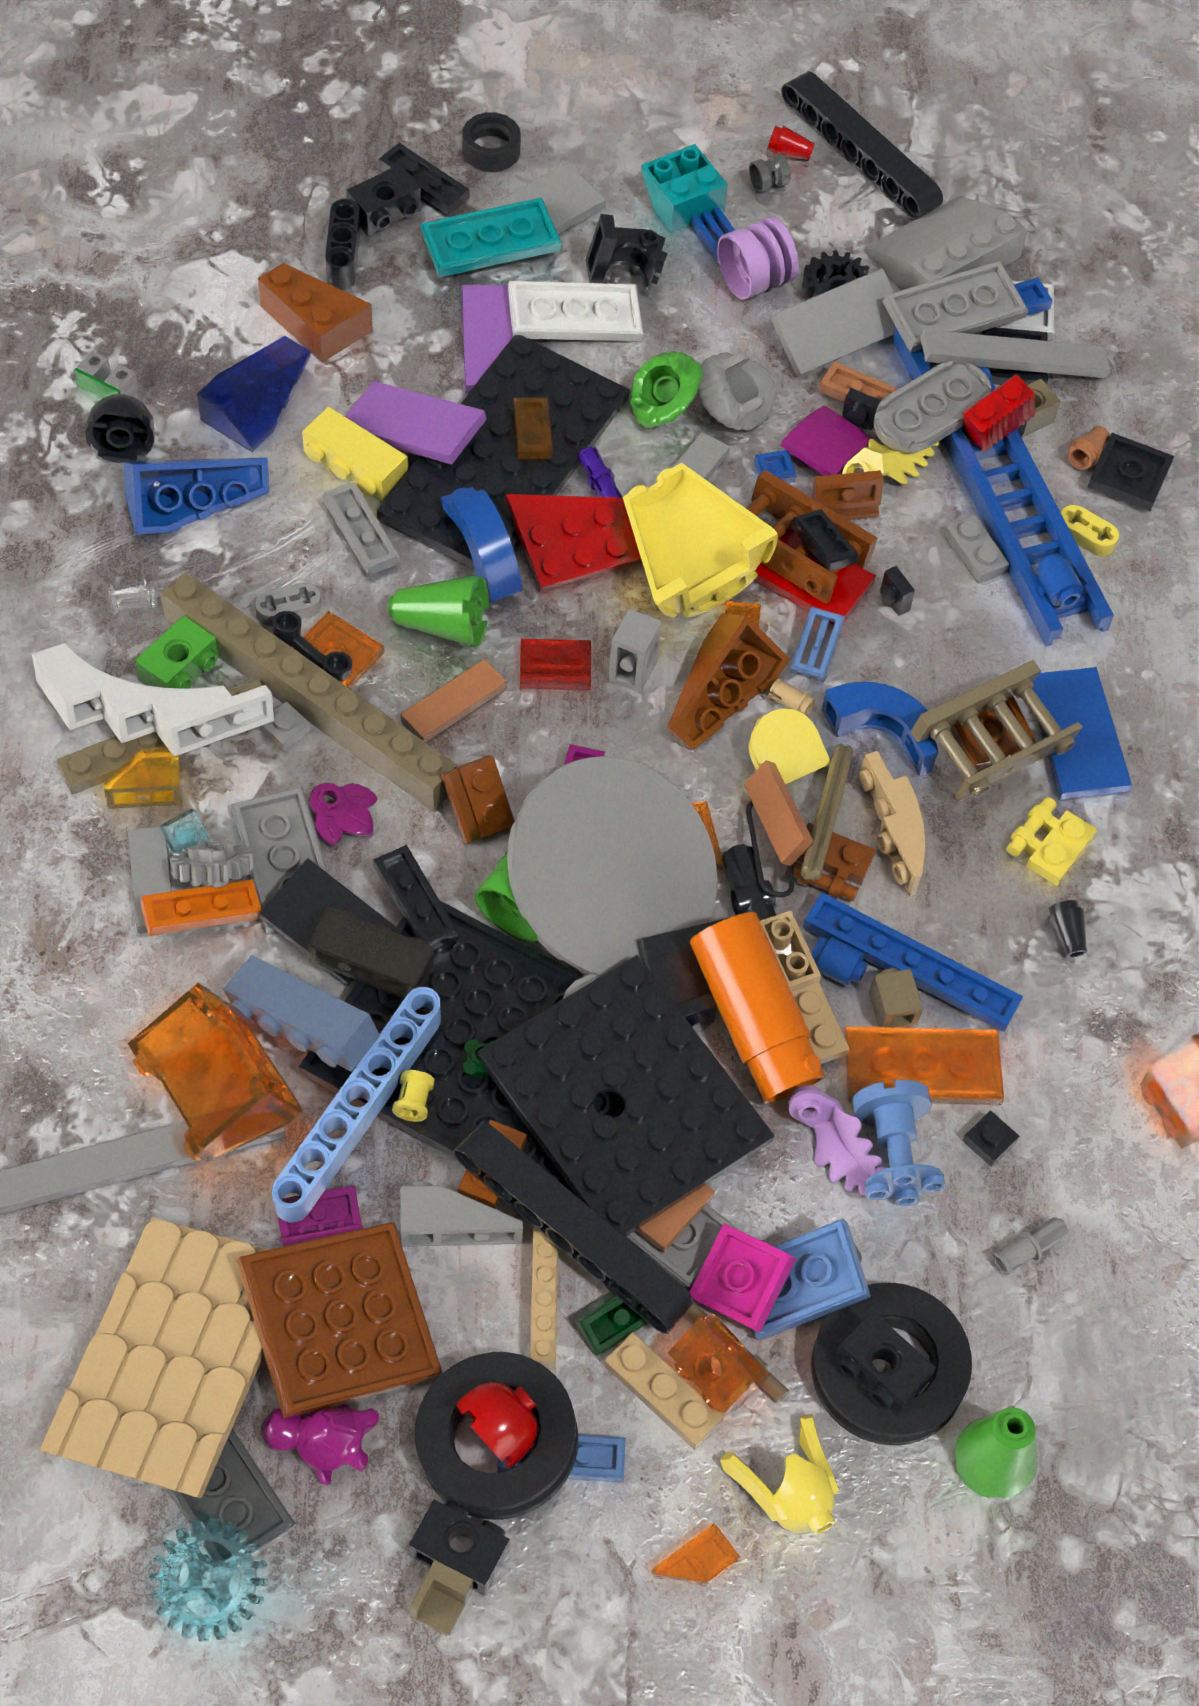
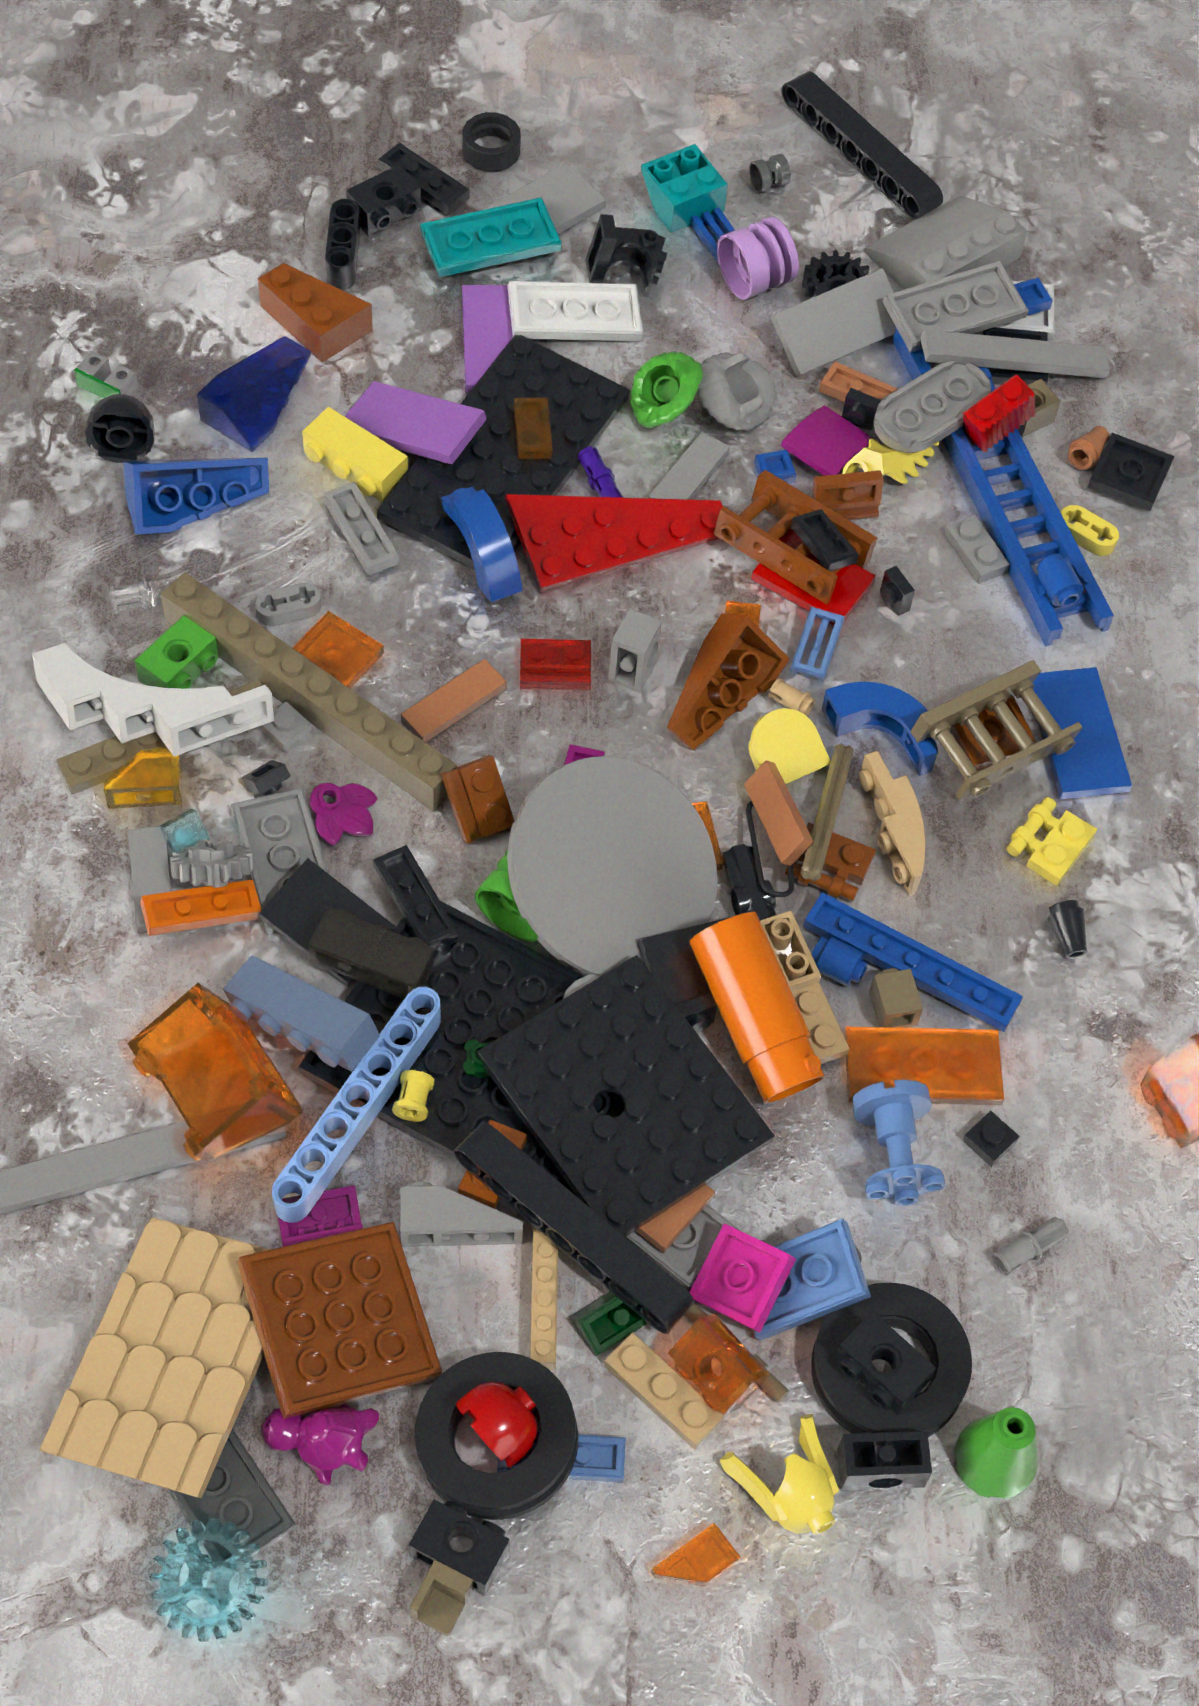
(266, 778): none -> black plate
(288, 629): black bar -> none
(444, 609): bright green cone -> none
(695, 541): light yellow cone -> none
(790, 144): red cone -> none
(835, 1137): lavender plant -> none
(884, 1460): none -> black brick

